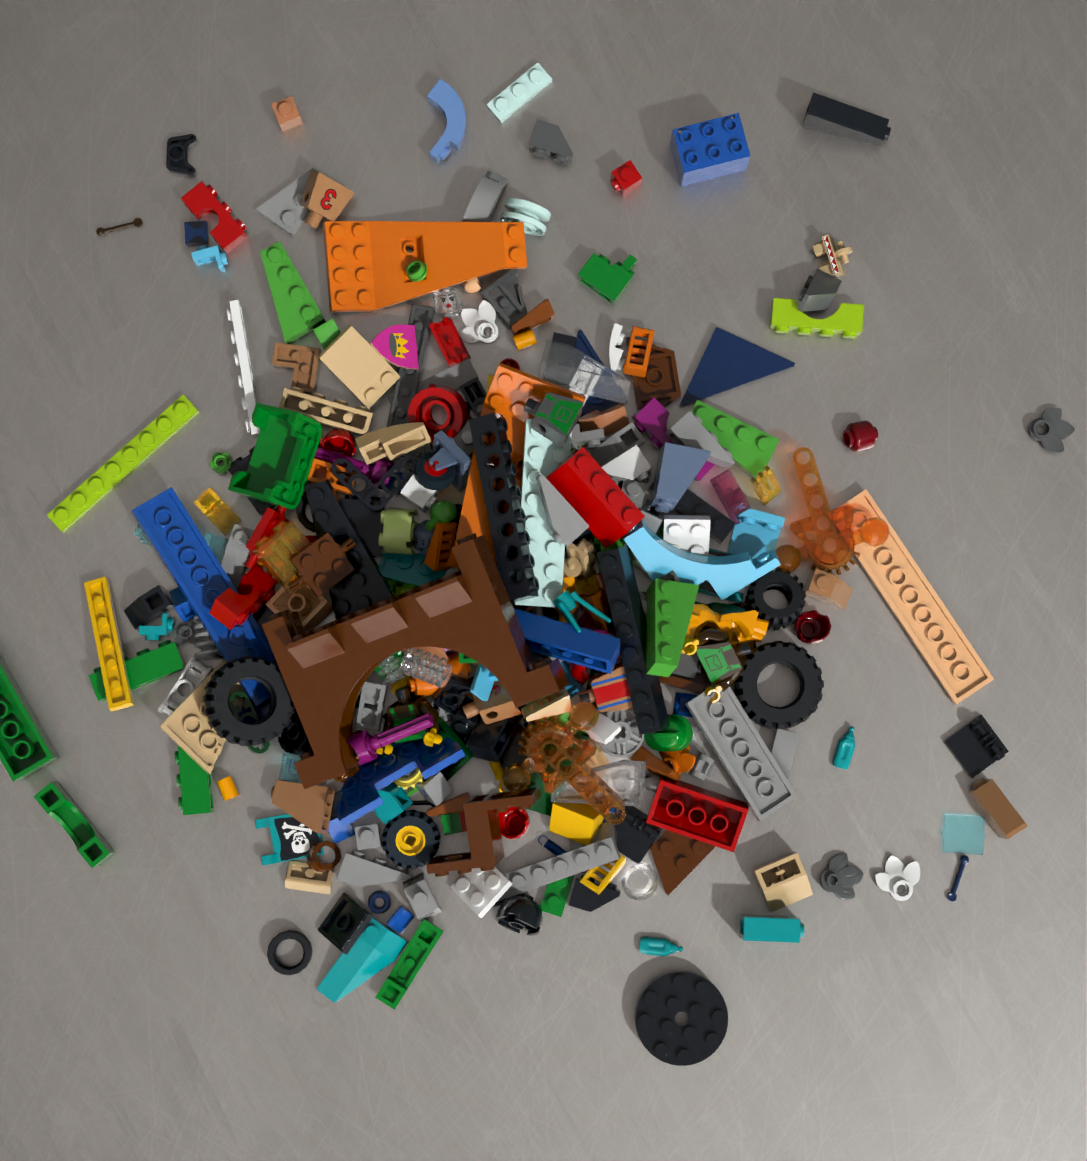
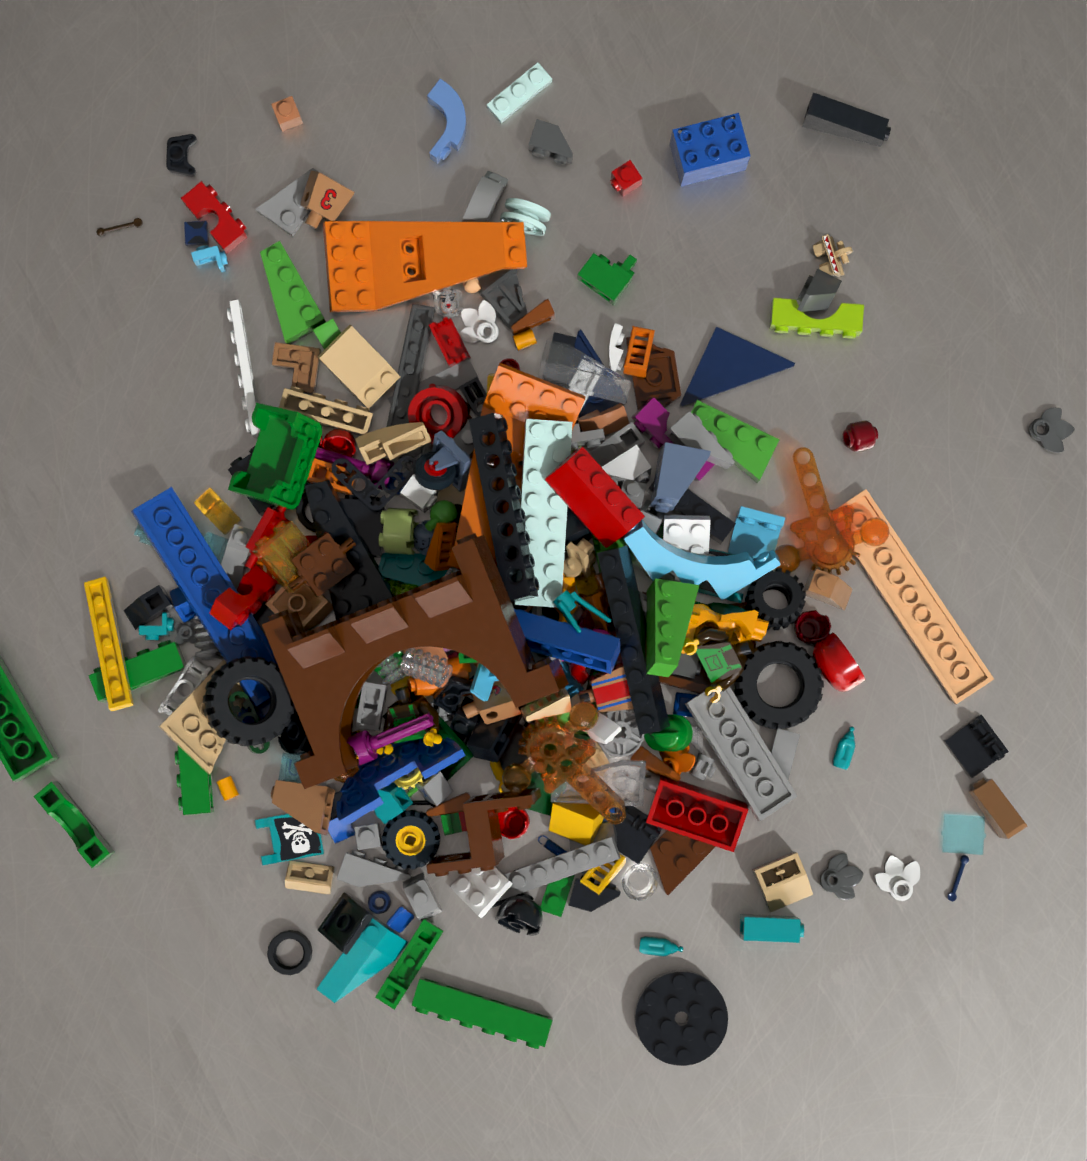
(123, 463): lime plate -> none
(214, 463): bright green plate -> none
(313, 861): reddish brown piece -> none
(398, 346): dark pink shield -> none
(416, 271): bright green plate -> none
(482, 1012): none -> green brick
(554, 416): dark grey torso -> none
(560, 514): light grey slope -> none
(730, 494): clear pink panel -> none
(762, 480): clear yellow tile -> none
(837, 664): none -> red piece

